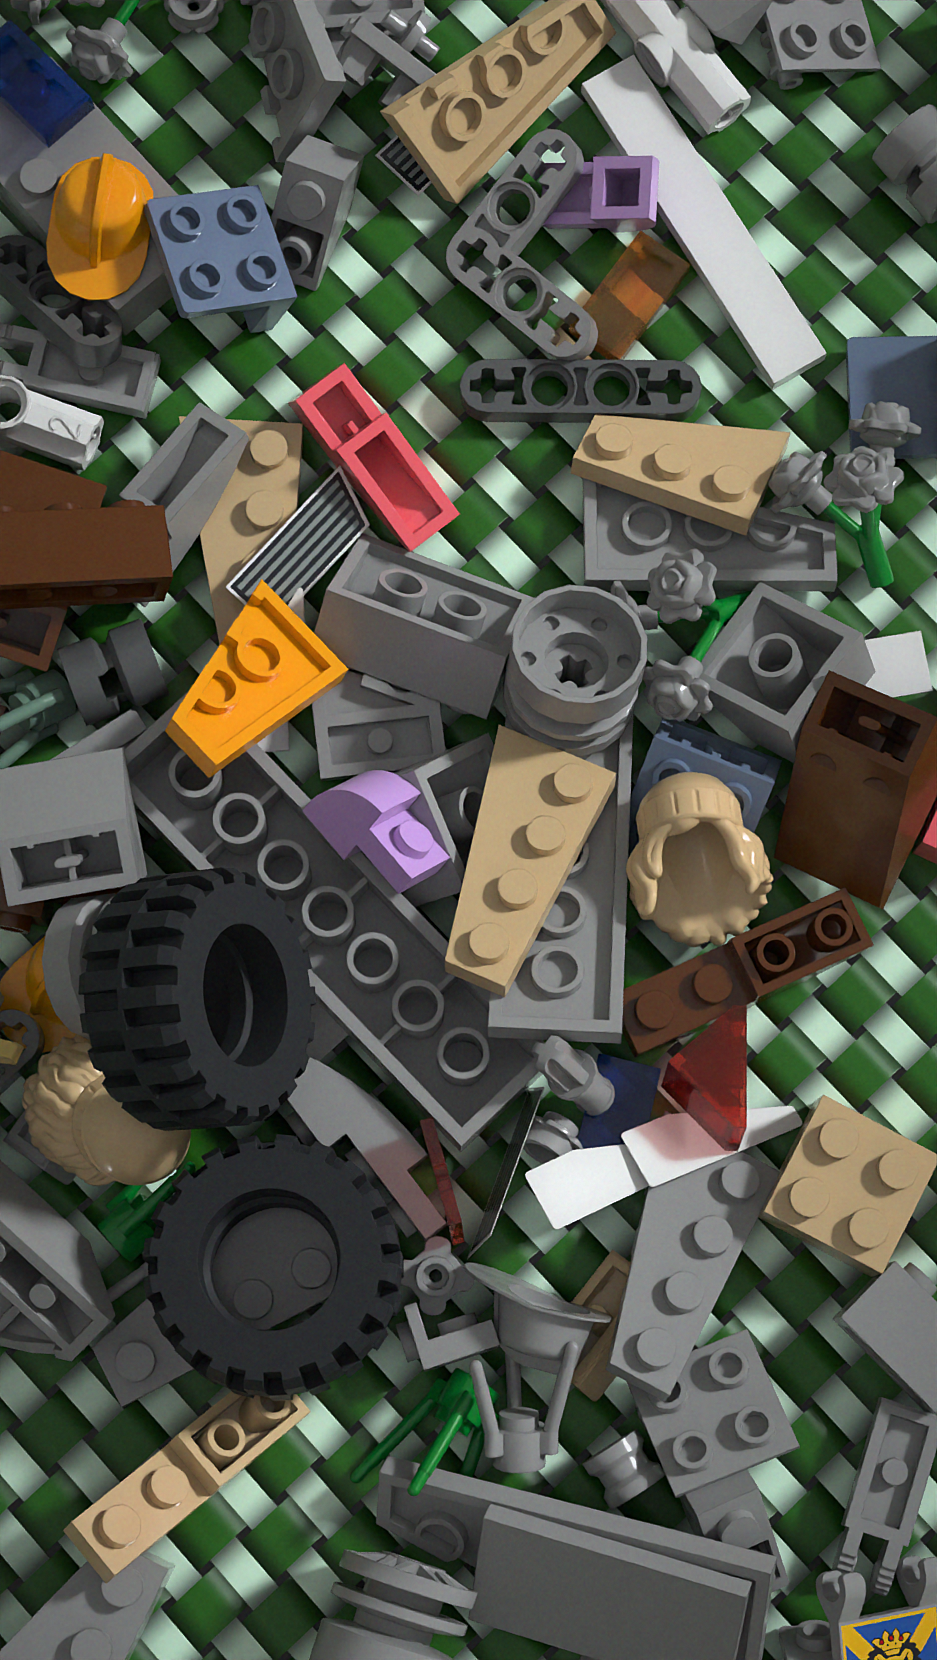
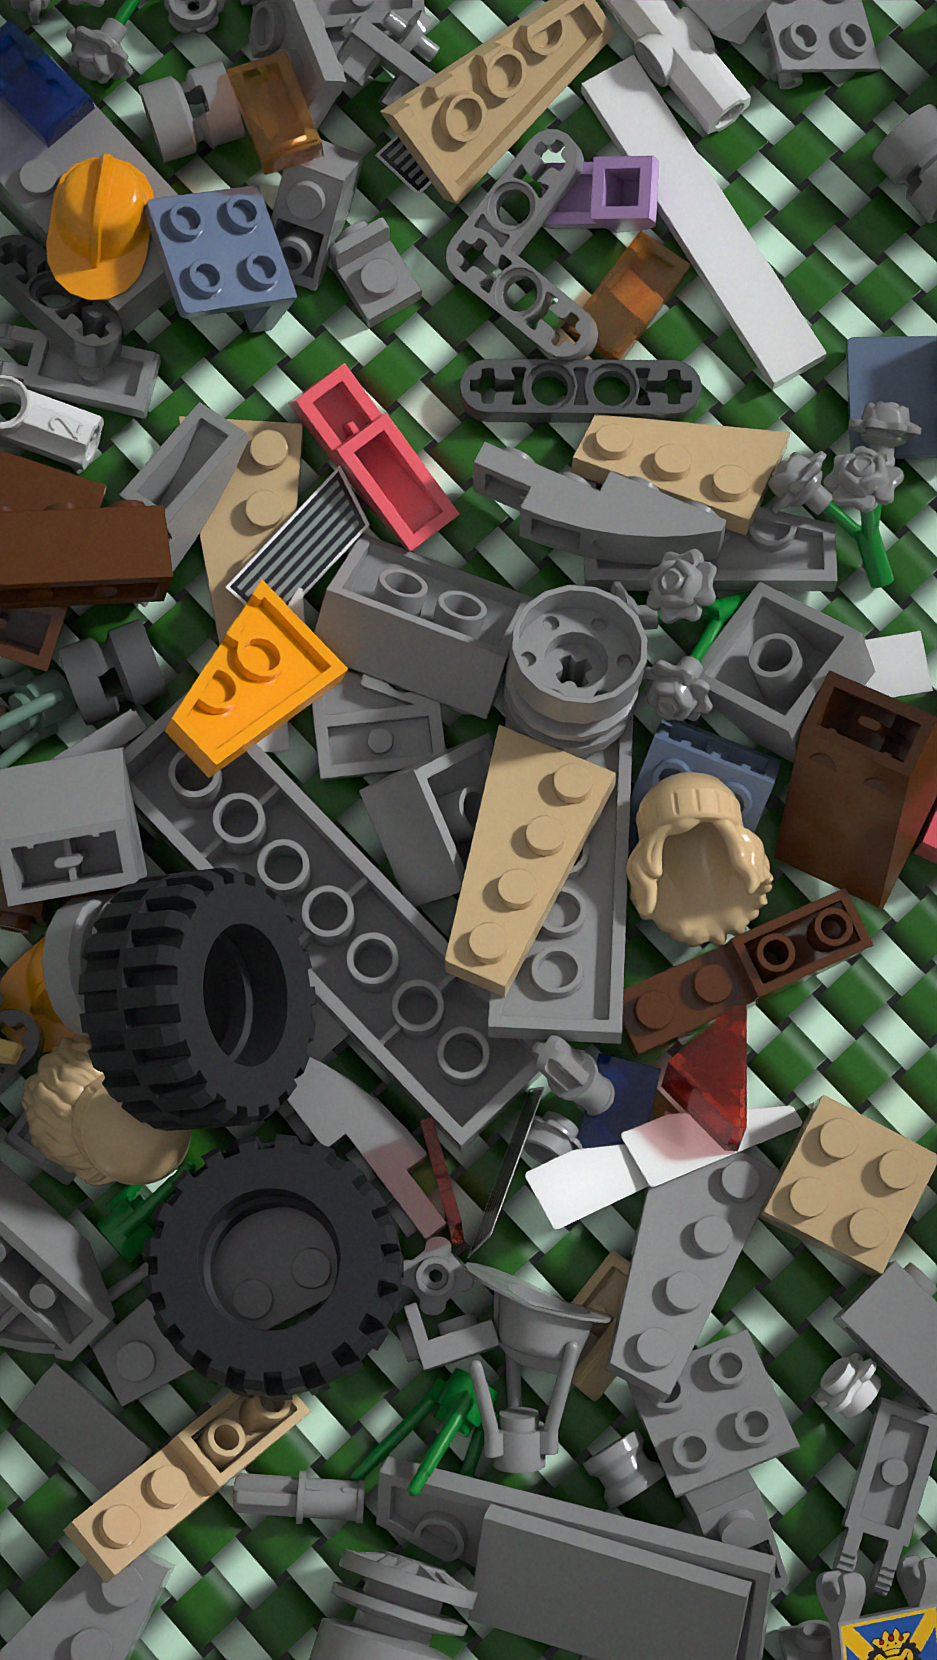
(83, 1429): none -> light grey slope
(170, 117): none -> light grey wheel
(275, 113): none -> clear orange tile
(299, 1497): none -> light grey axle
(373, 271): none -> light grey bracket
(375, 818): lavender brick -> none
(617, 524): none -> light grey slope
(849, 1385): none -> white plate

